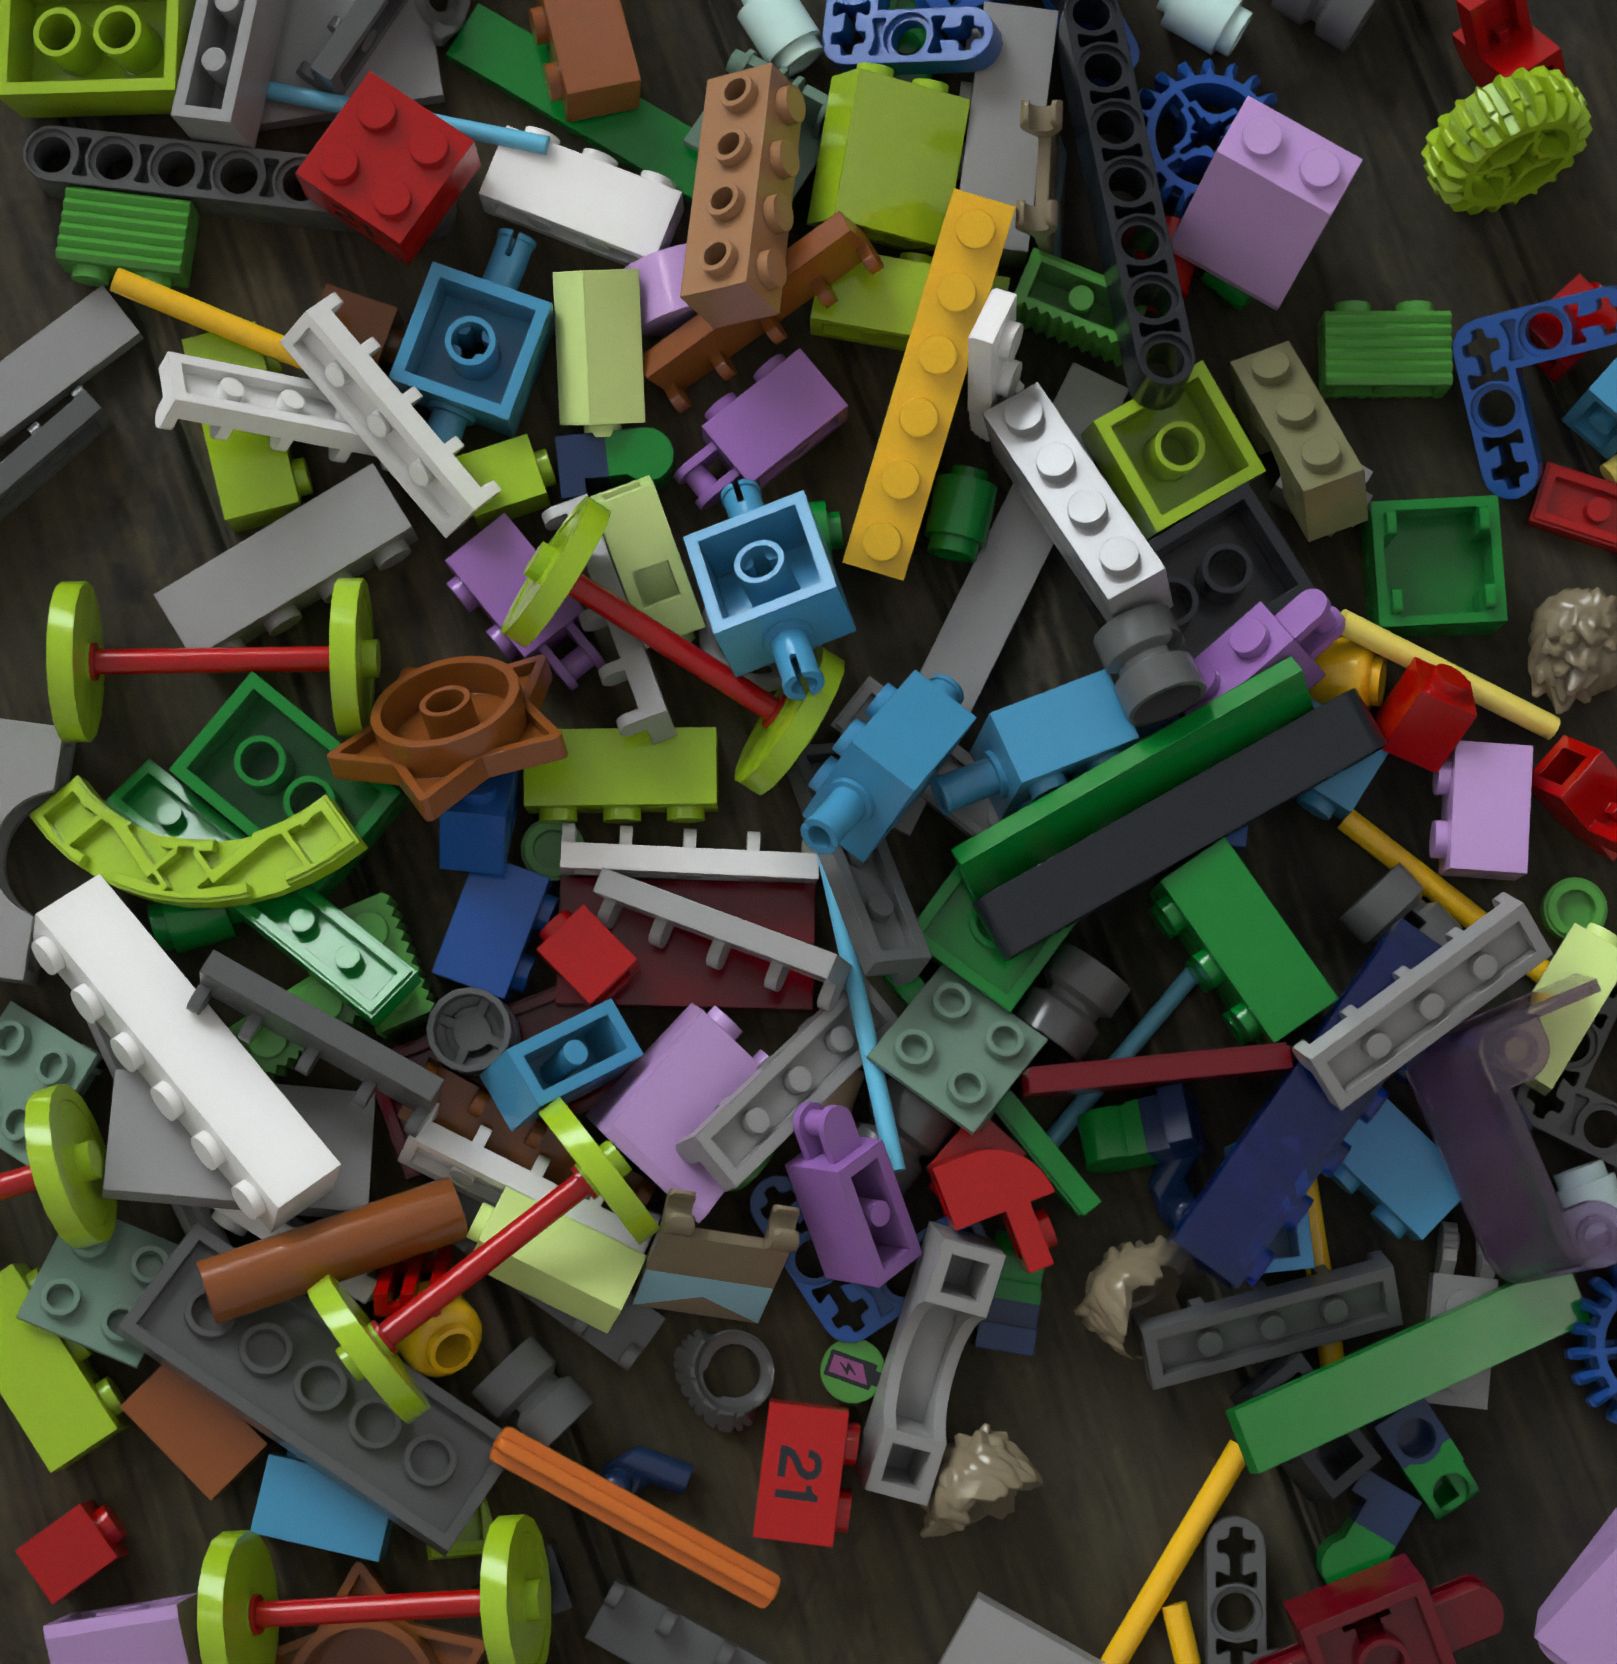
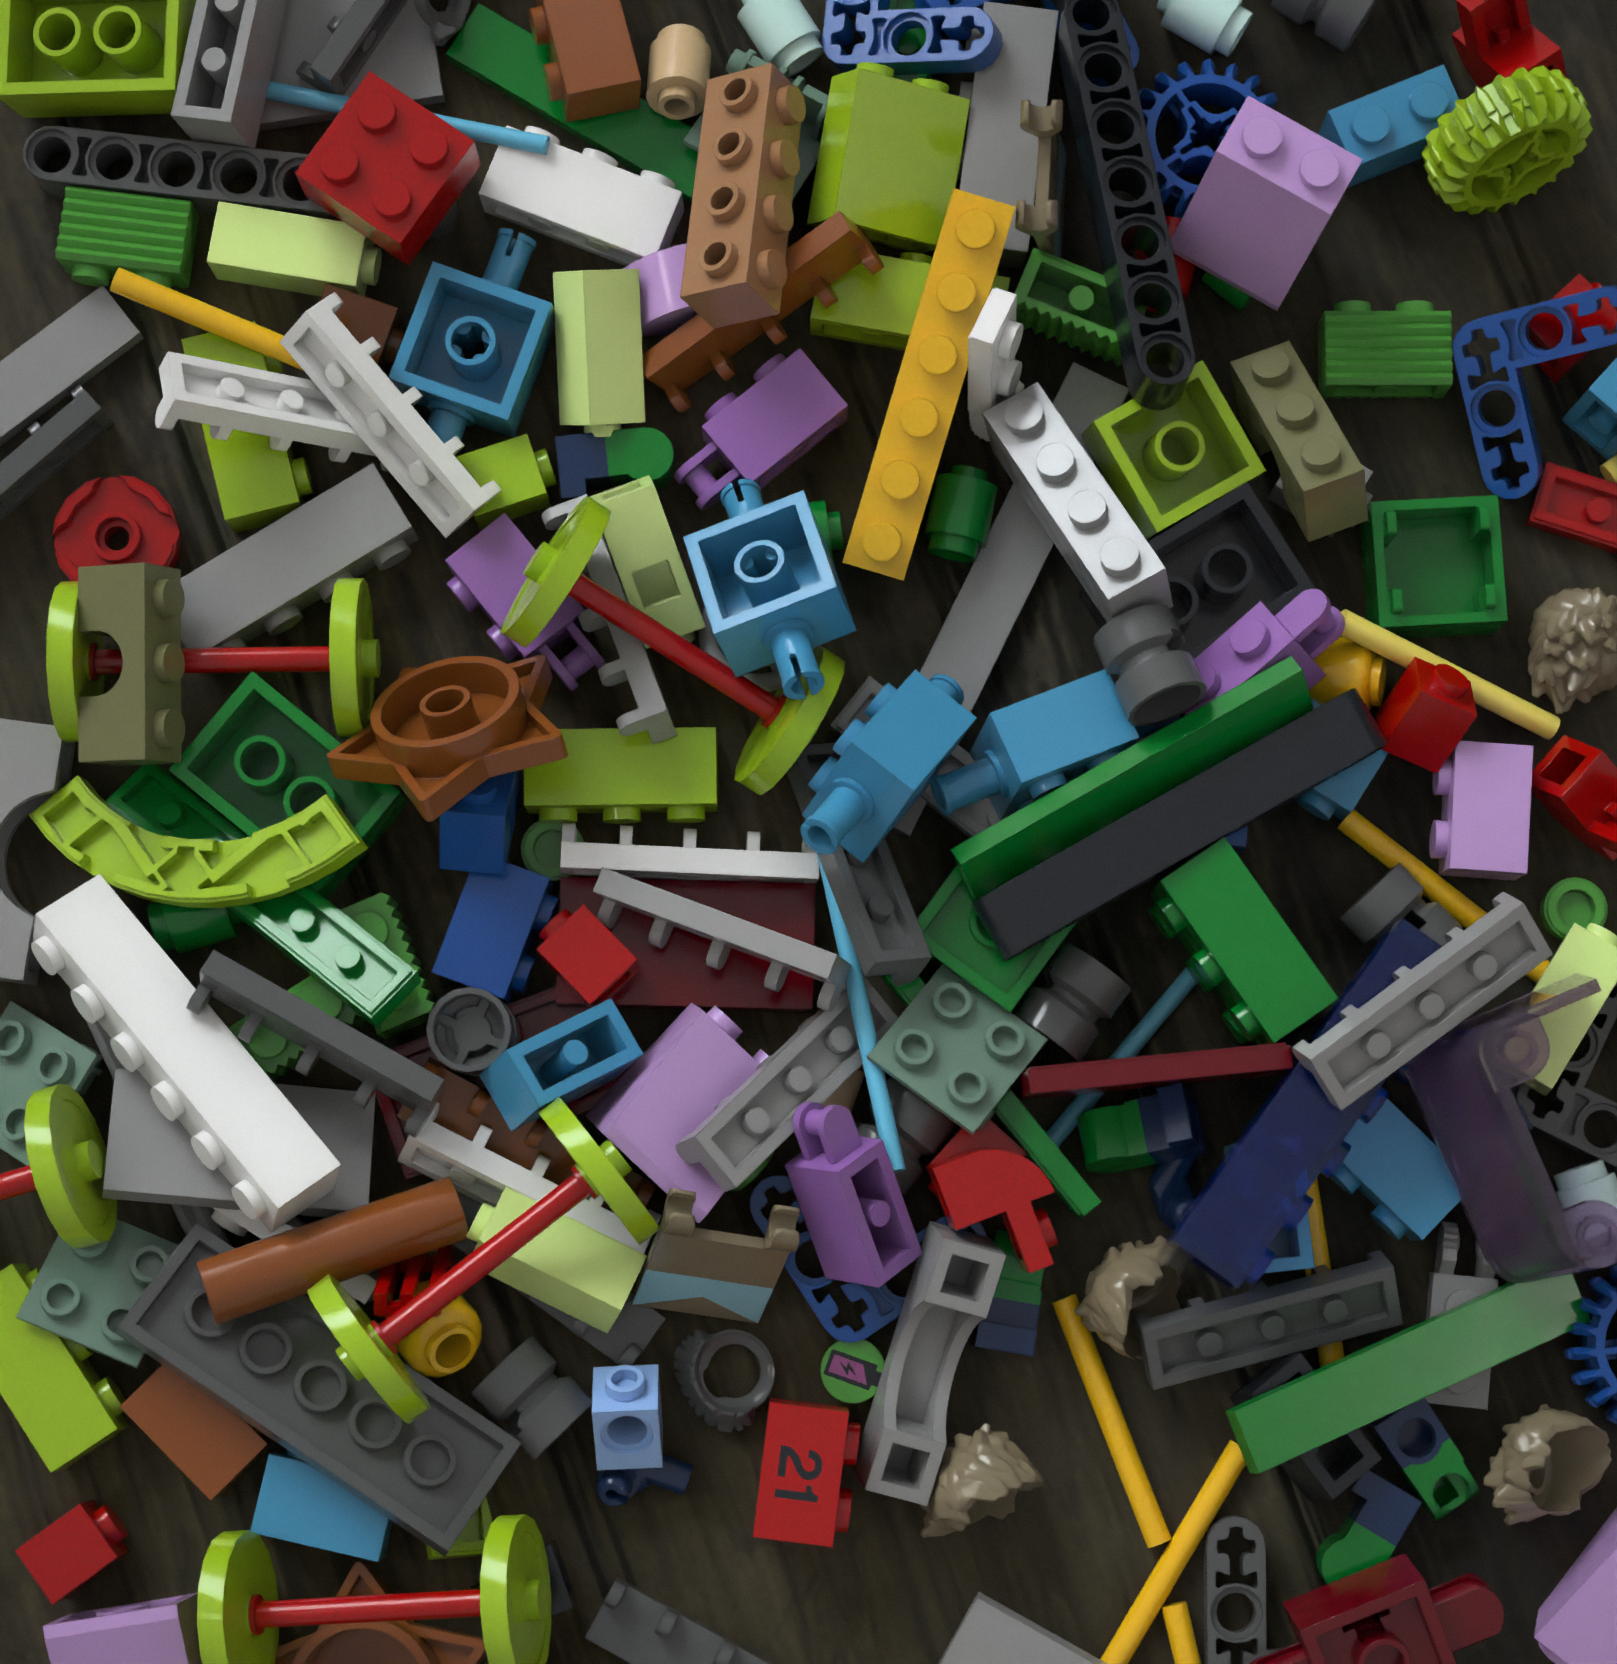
(112, 506): none -> red plate
(142, 712): none -> olive arch
(290, 251): none -> yellowish green brick
(627, 1417): none -> light blue brick
(634, 1517): orange axle -> none
(678, 72): none -> tan brick
(1112, 1423): none -> yellow bar
(1391, 123): none -> dark azure brick
(1547, 1464): none -> dark tan hair

